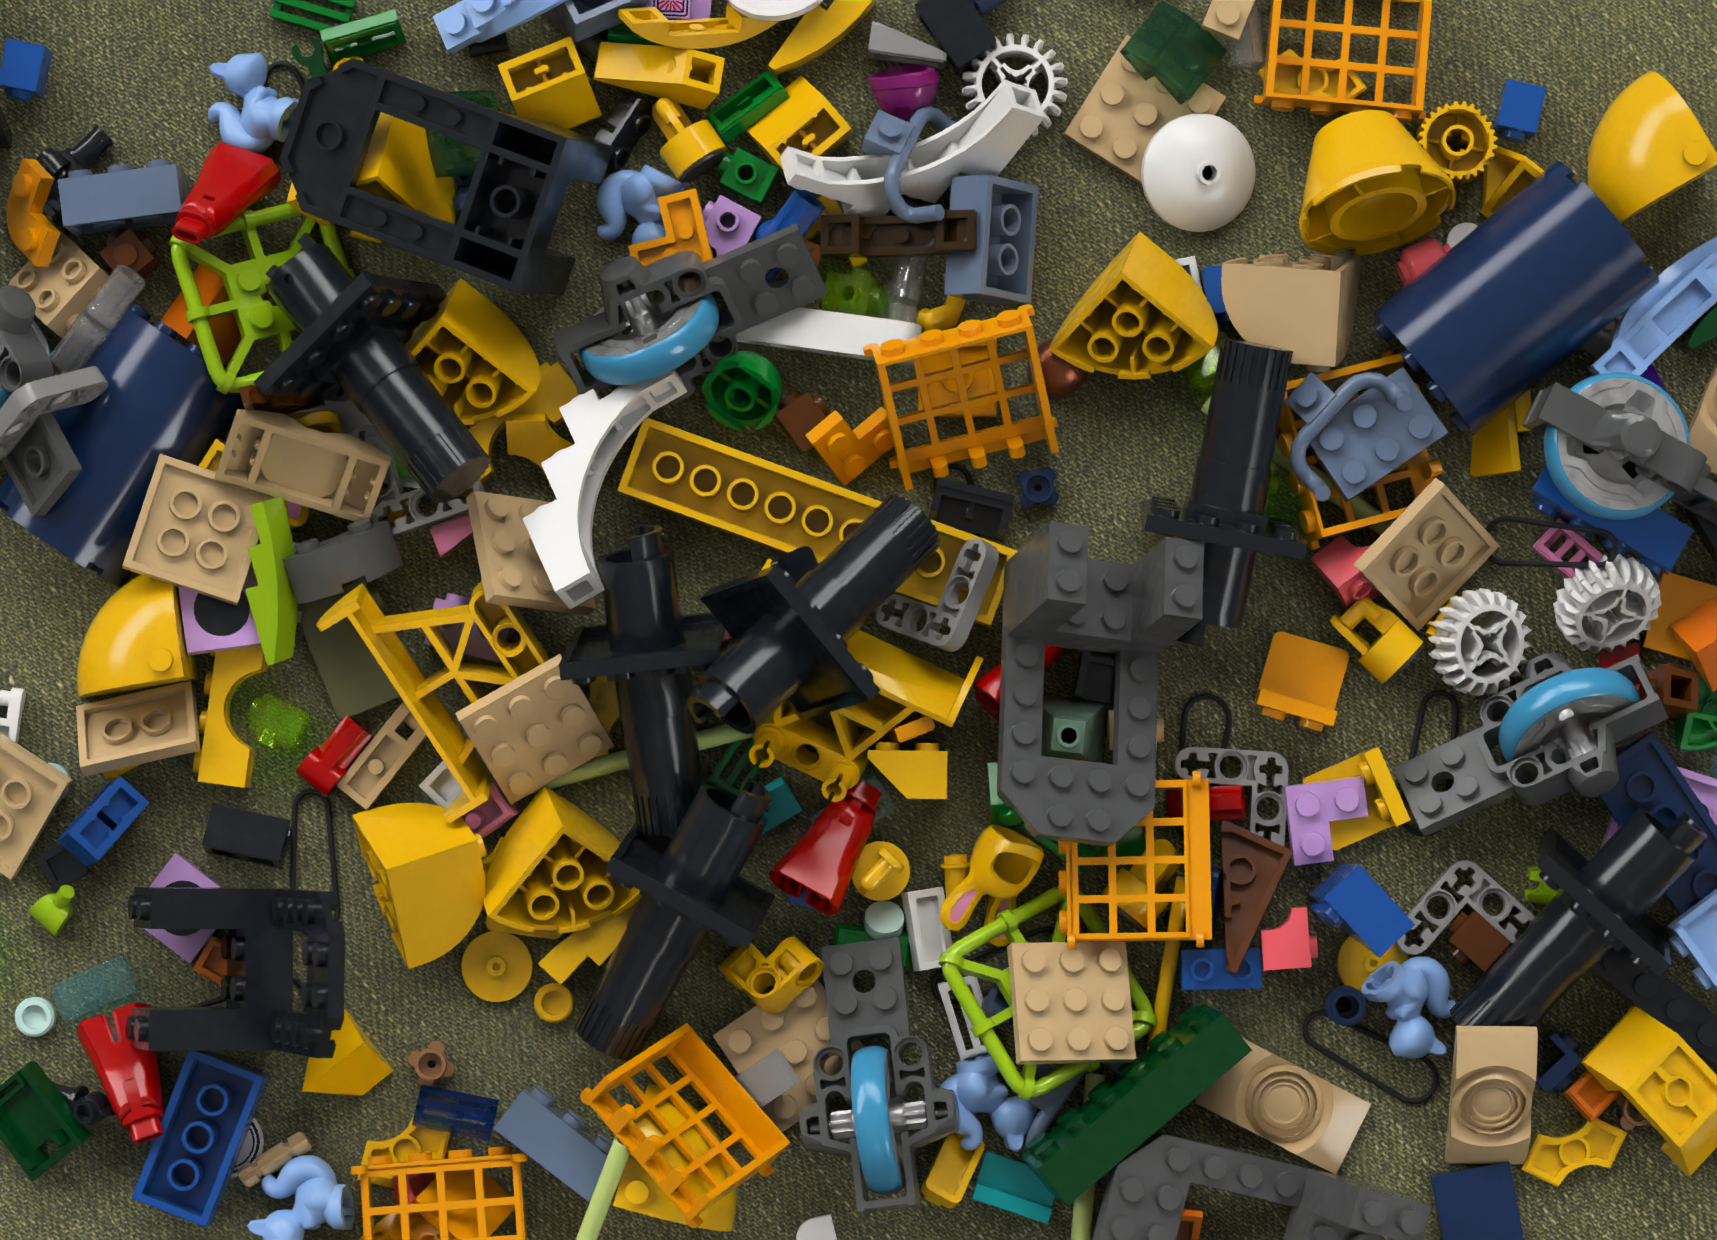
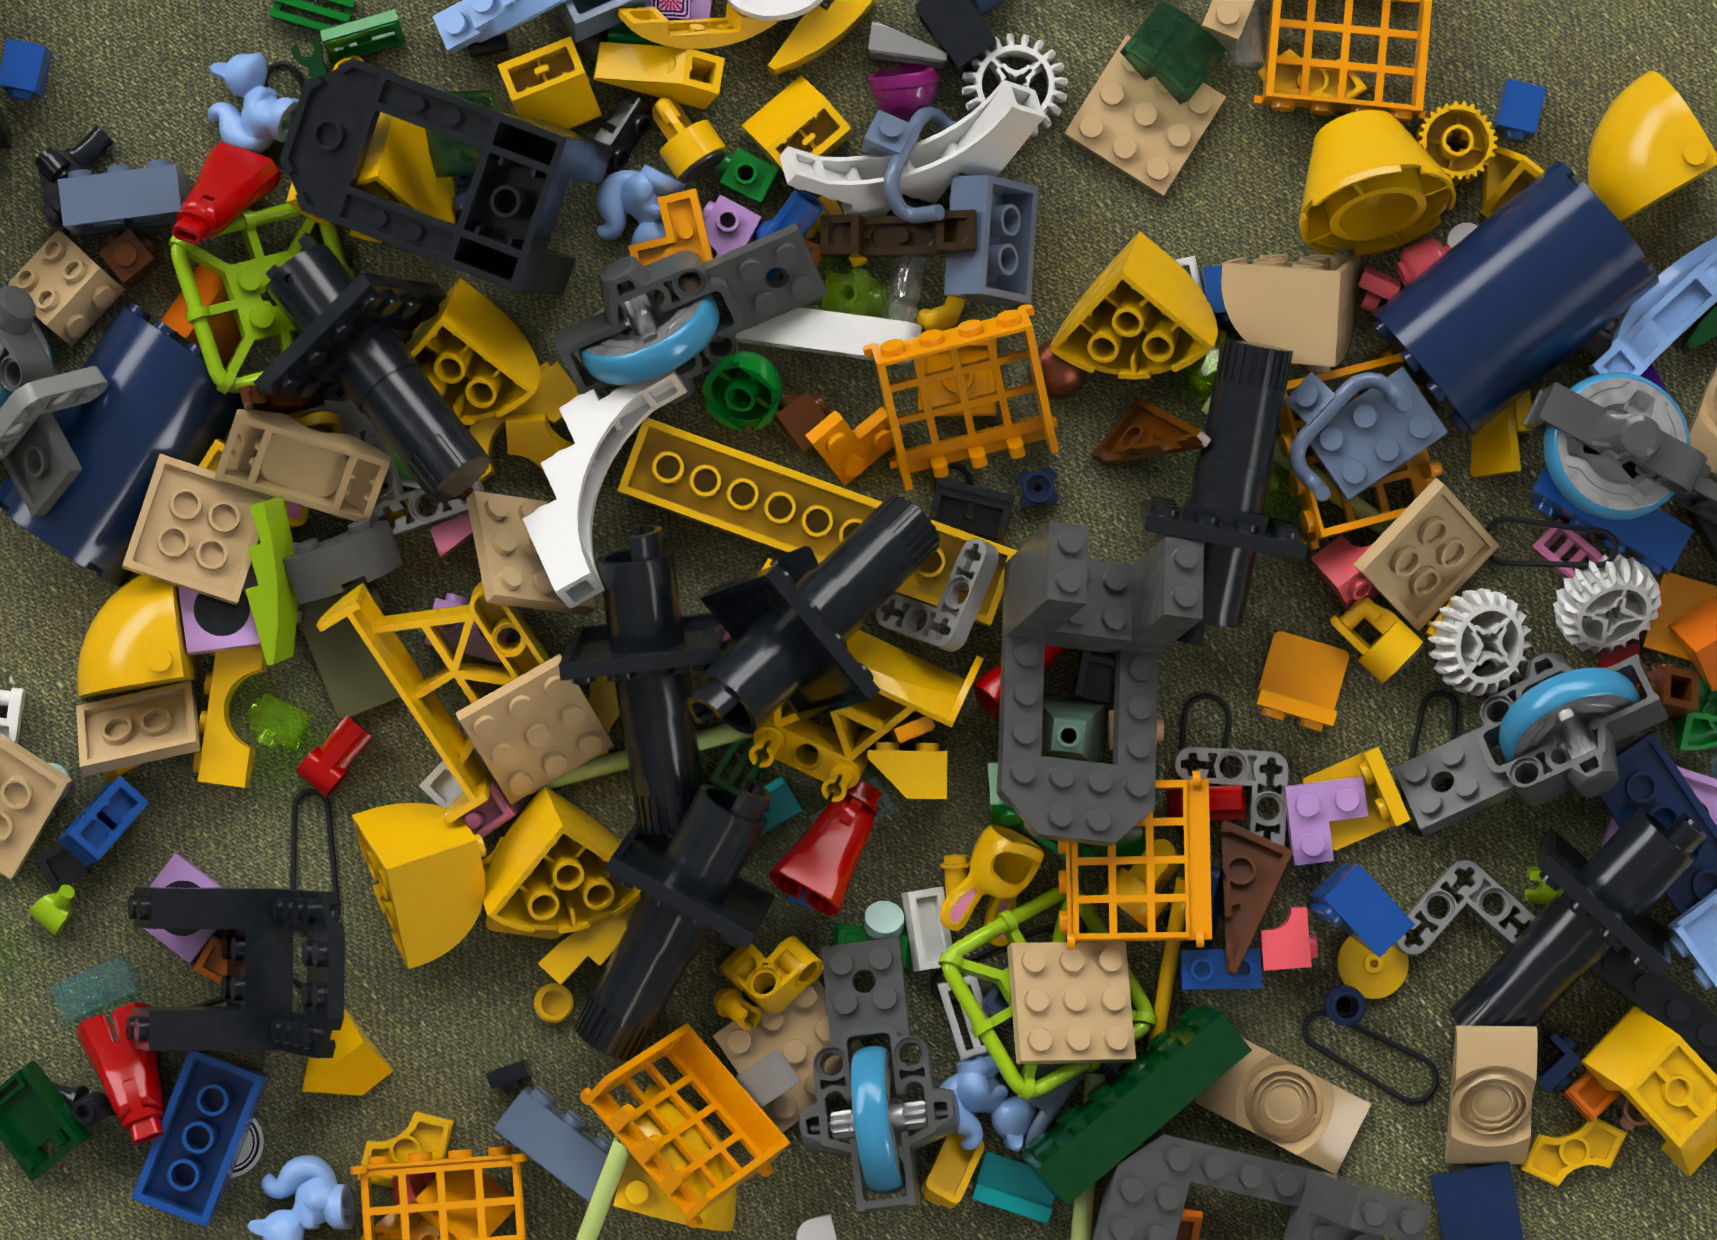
(26, 224): light orange plate -> none
(35, 1016): light aqua tile -> none
(97, 319): clear axle -> none
(247, 836): black hinge -> none
(274, 1159): tan axle -> none
(382, 759): tan plate -> none
(420, 1061): medium nougat plate -> none
(457, 1106): clear blue tile -> none
(497, 966): yellow piece -> none
(509, 1076): none -> black plate
(730, 1004): none -> yellow pin
(747, 106): green tile -> none
(881, 871): yellow piece -> none
(1147, 433): none -> reddish brown wing
(1175, 167): white dish -> none
(1377, 286): none -> coral tile
(1405, 991): light blue animal -> none
(1475, 941): reddish brown brick -> none

